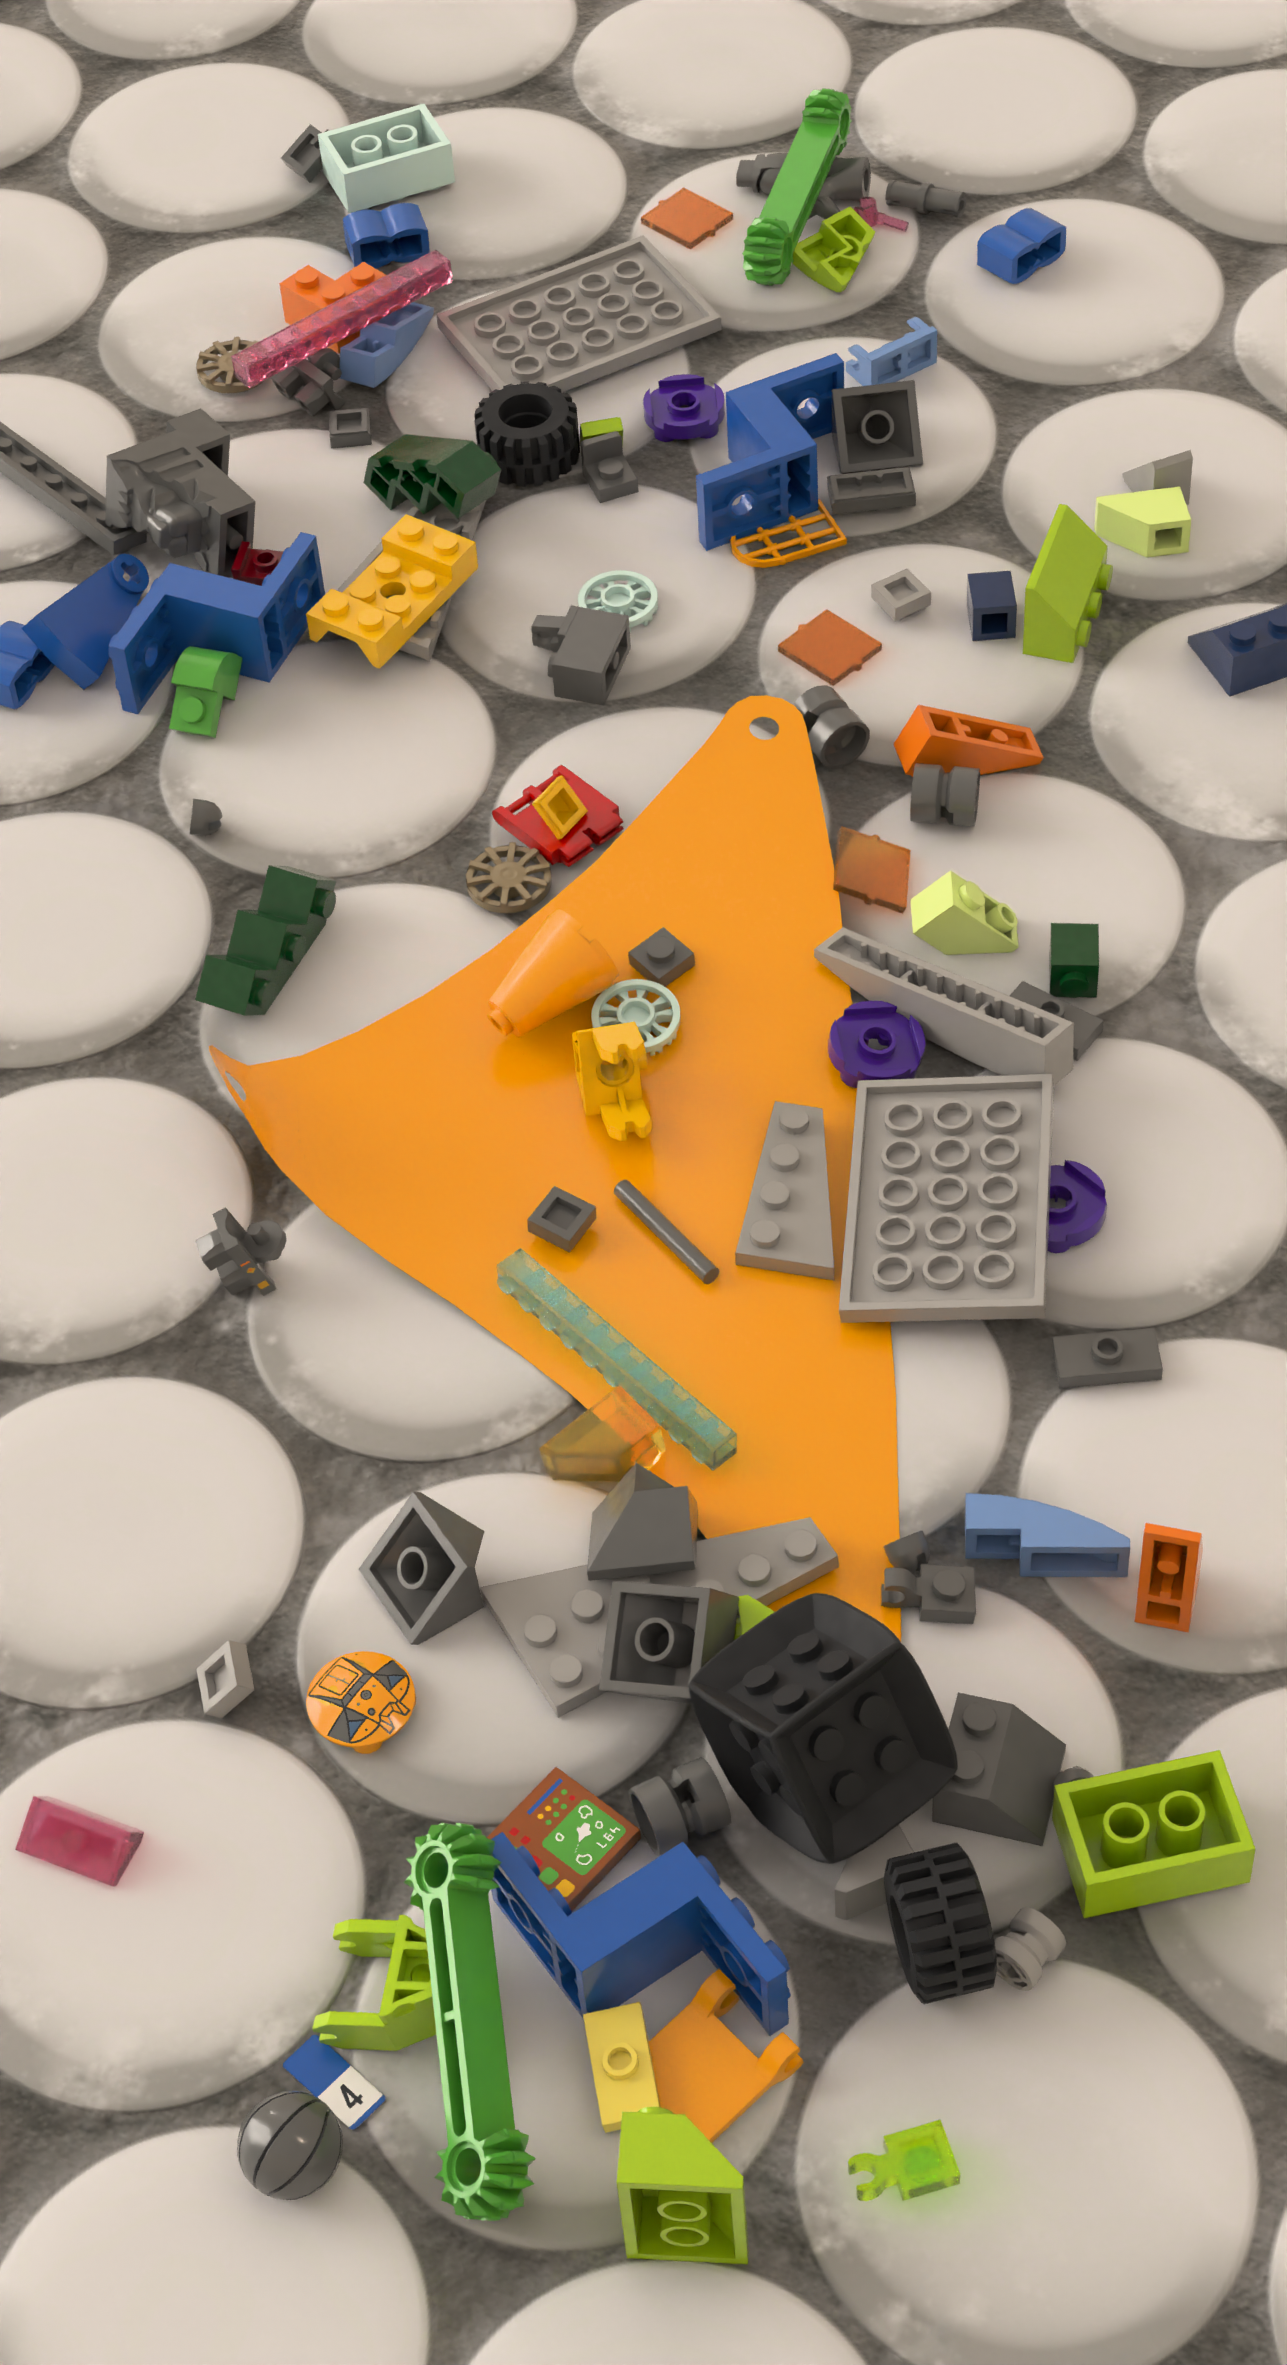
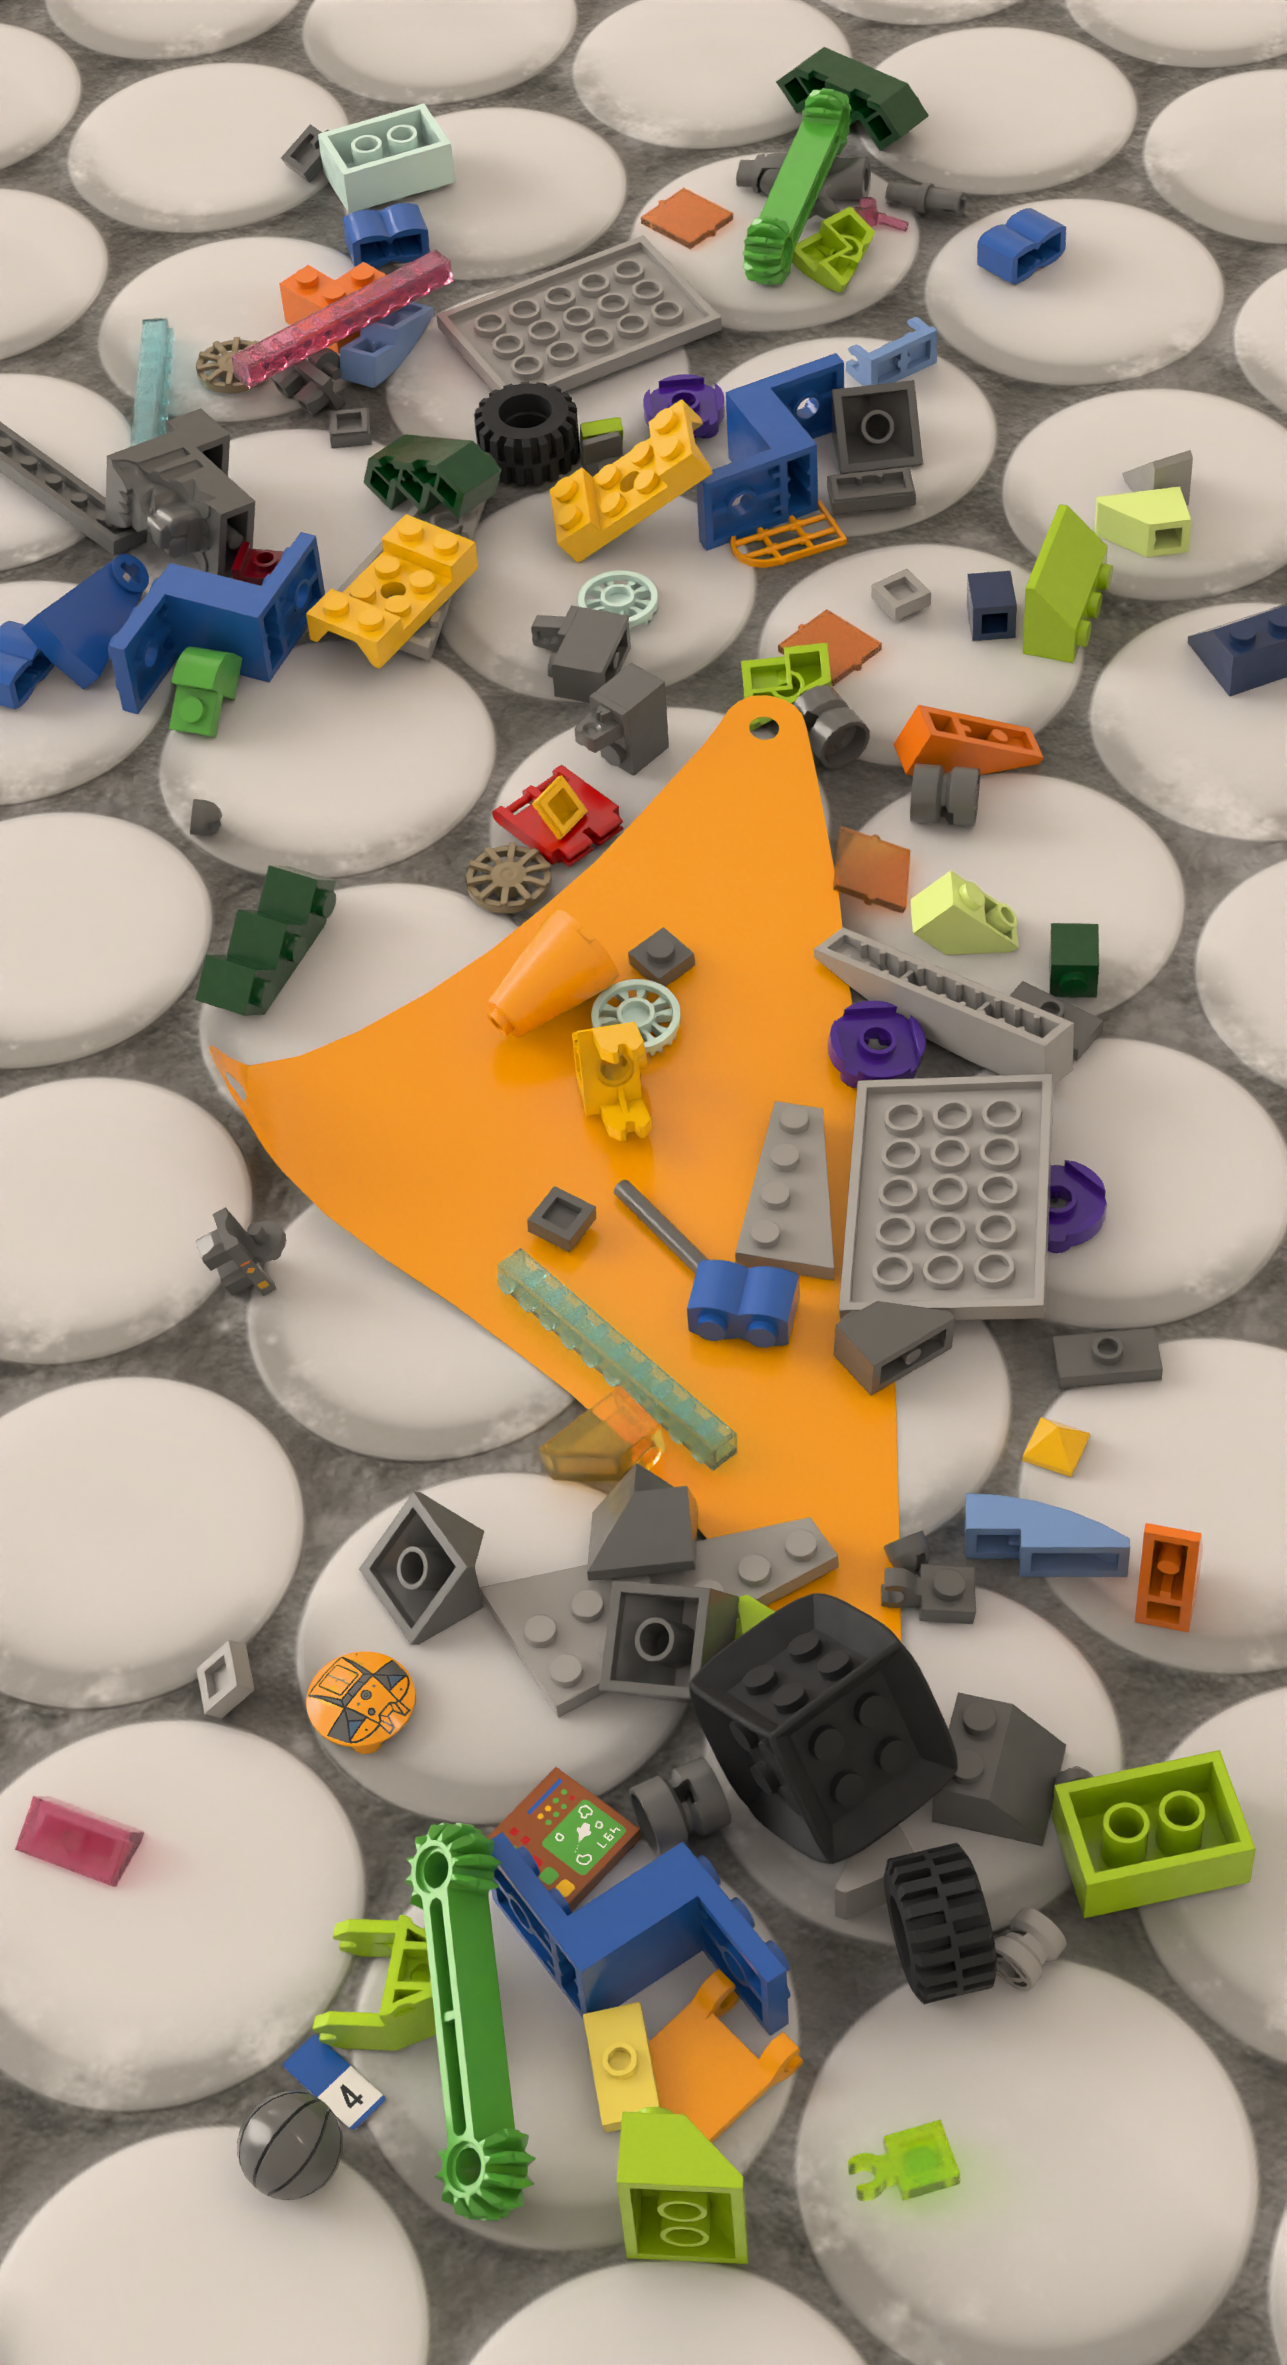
(152, 380): none -> clear light blue piece
(622, 494): none -> yellow piece
(627, 720): none -> dark grey hinge
(743, 1303): none -> blue brick
(787, 675): none -> lime slope
(877, 99): none -> dark green brick
(890, 1341): none -> dark grey slope
(1056, 1447): none -> yellow slope

